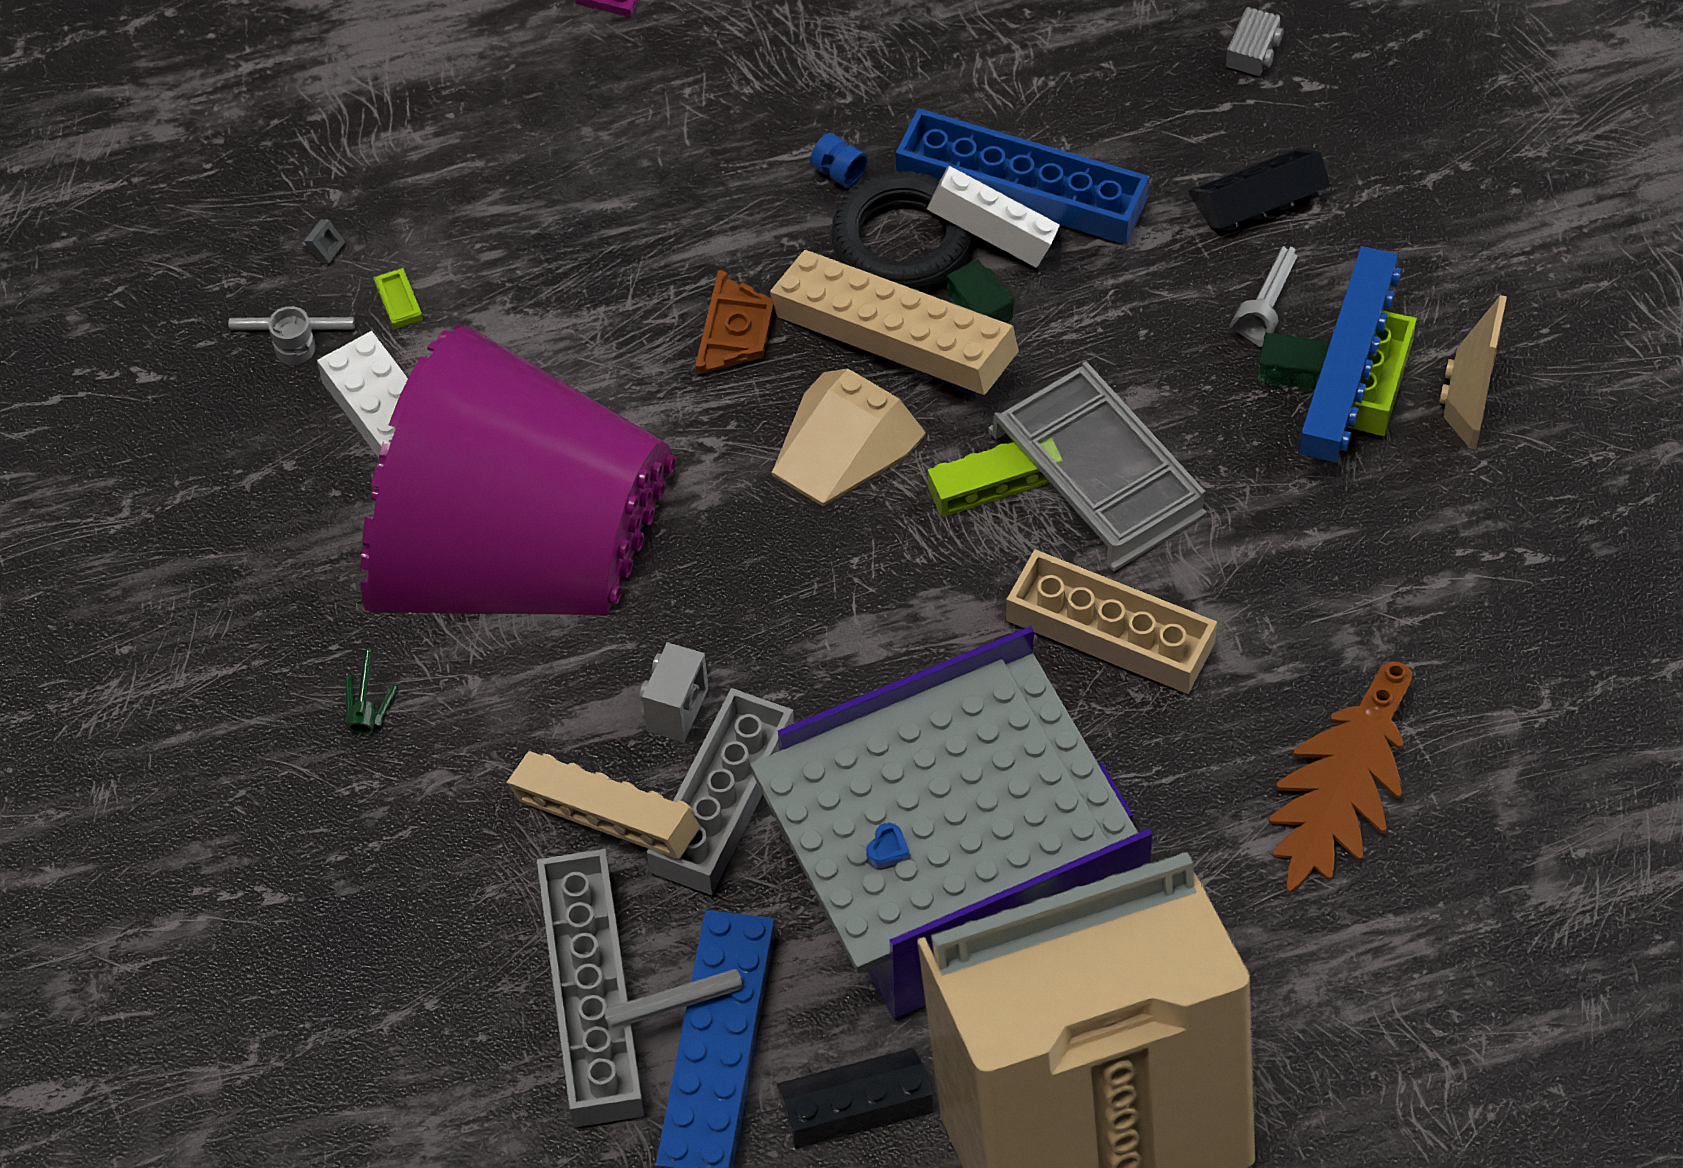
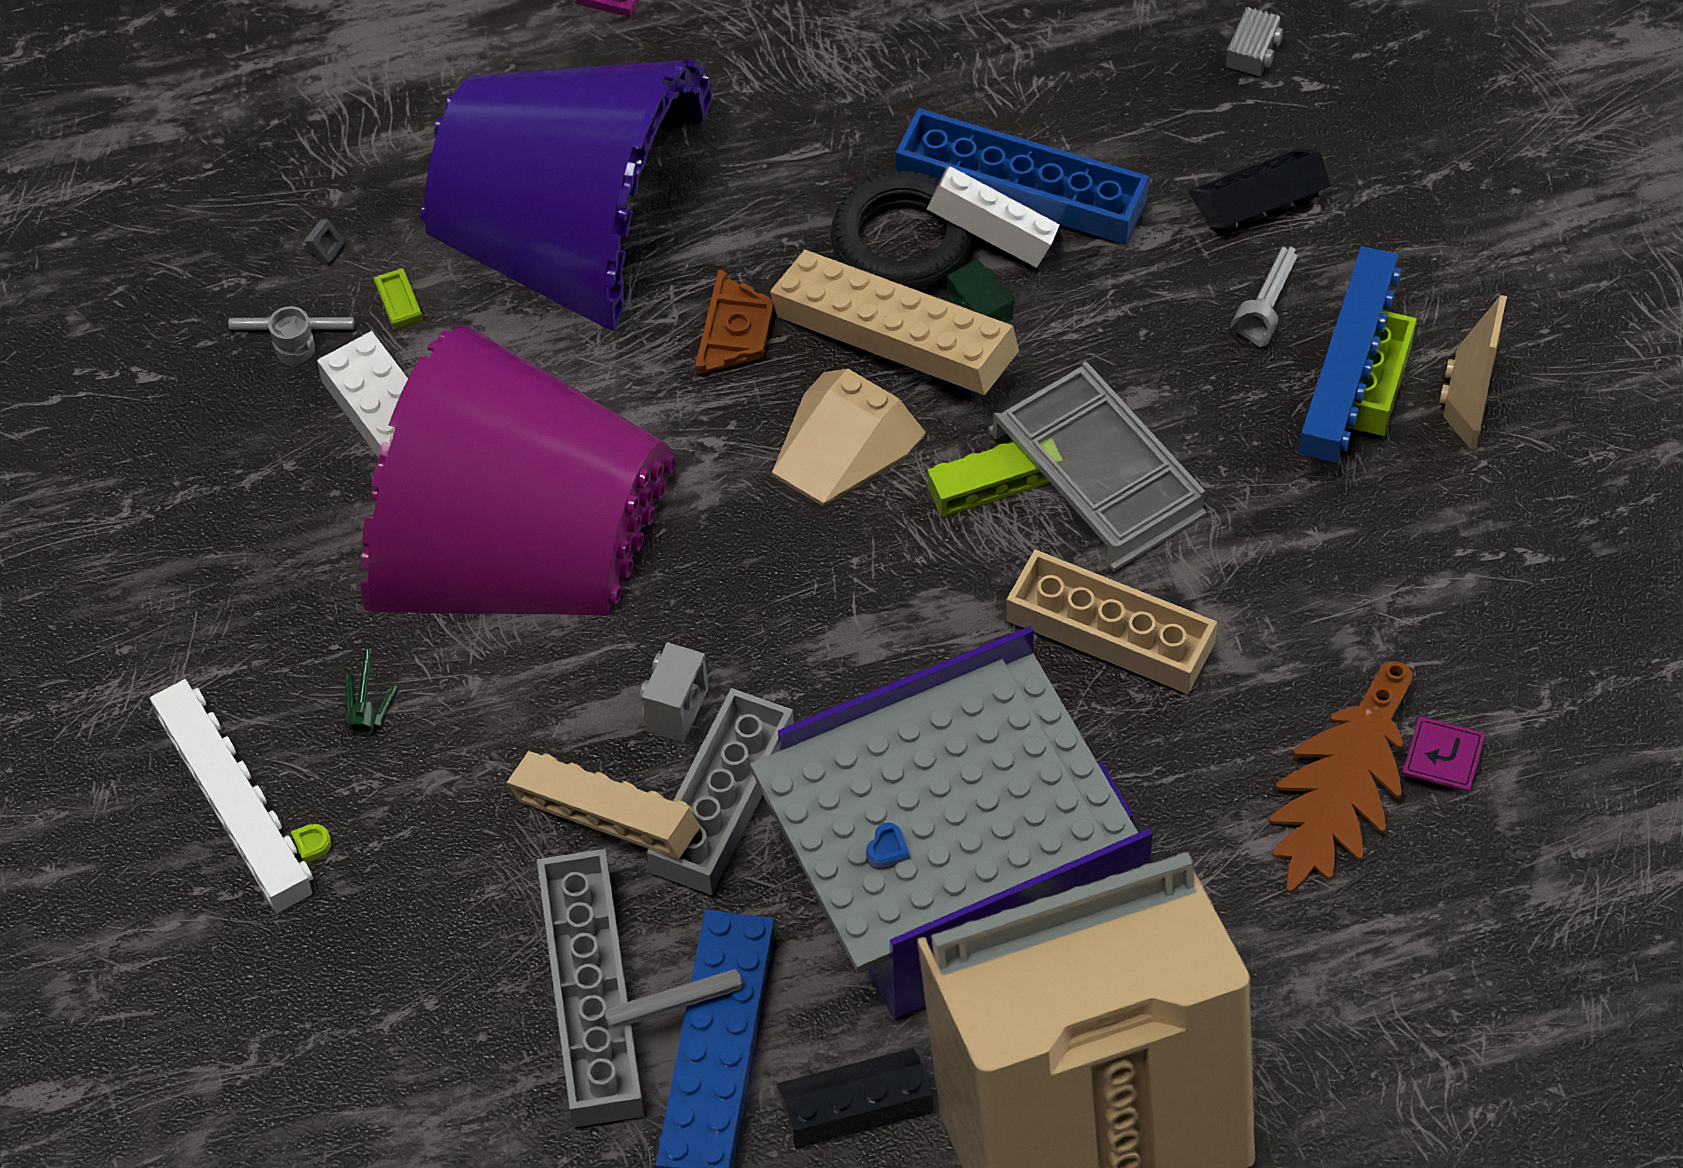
(232, 796): none -> white brick
(312, 841): none -> lime tile
(540, 172): none -> dark purple cone
(839, 160): blue wheel -> none
(1291, 361): clear green brick -> none
(1444, 754): none -> magenta piece

